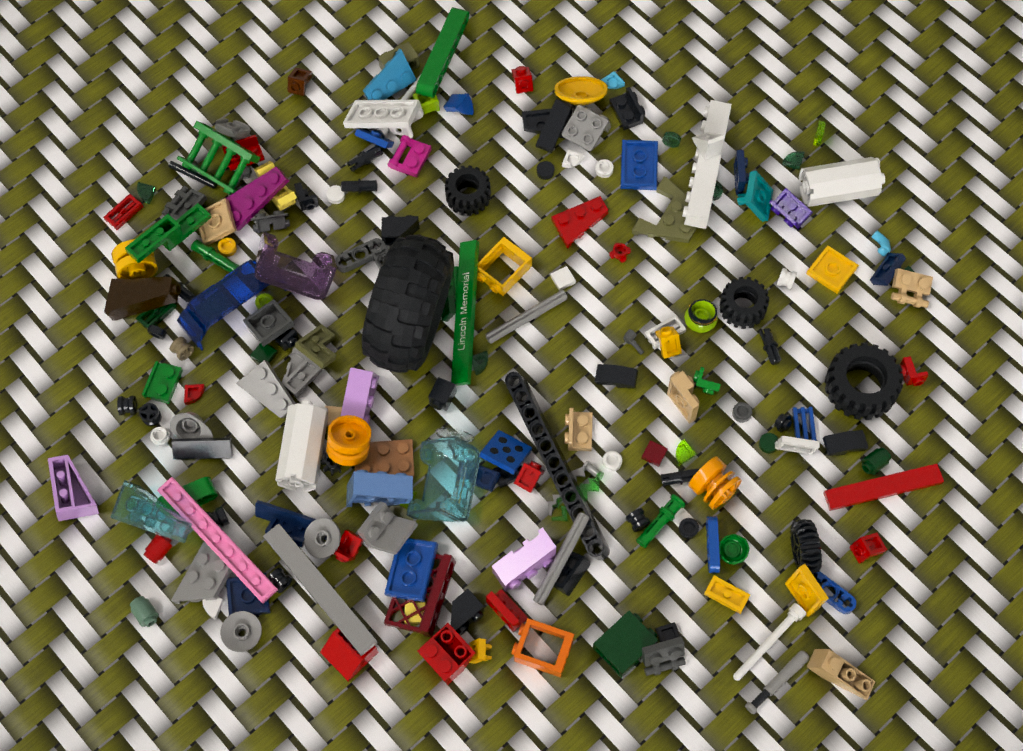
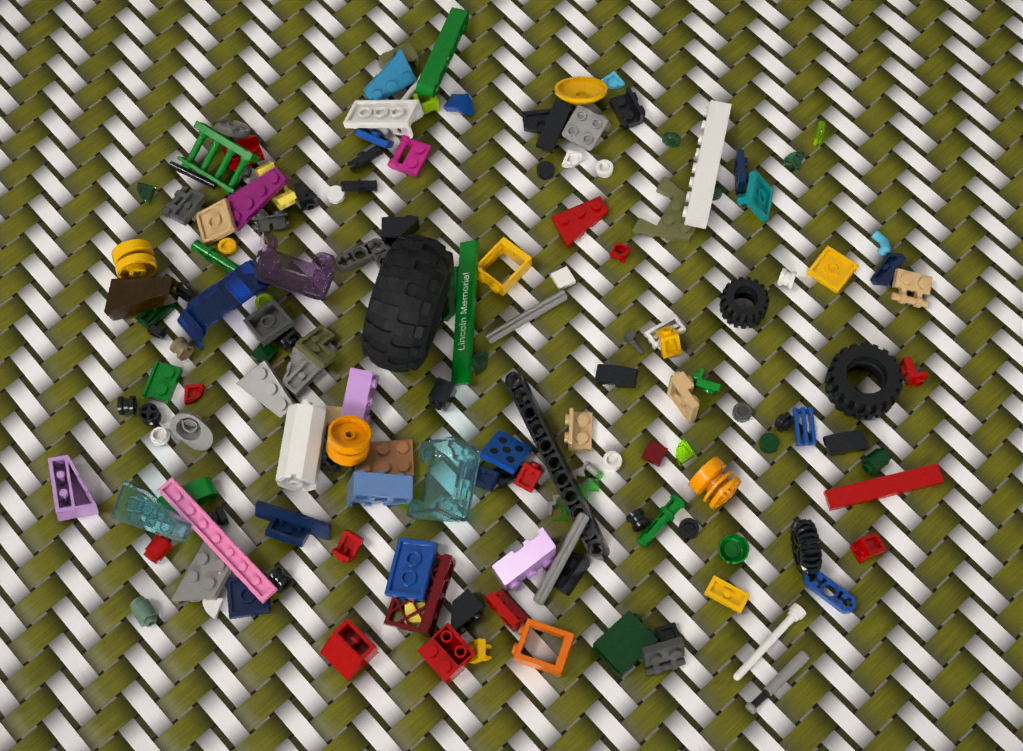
(125, 213): red tile -> none
(167, 233): green bracket -> none
(202, 448): tile -> none
(234, 624): light grey dish -> none
(297, 80): reddish brown bracket -> none
(315, 536): light grey dish -> none
(320, 590): light grey tile -> none
(386, 531): light grey bracket -> none
(448, 432): clear dish -> none
(467, 202): black tyre -> none
(522, 79): red bracket -> none
(639, 165): blue tile -> none
(678, 477): black axle -> none
(701, 316): lime piece -> none
(709, 144): white slope -> none
(712, 537): blue beam -> none
(770, 346): black axle -> none
(791, 208): bracket -> none
(797, 445): white tile -> none
(806, 590): yellow tile -> none
(840, 672): tan slope -> none
(841, 181): white brick -> none

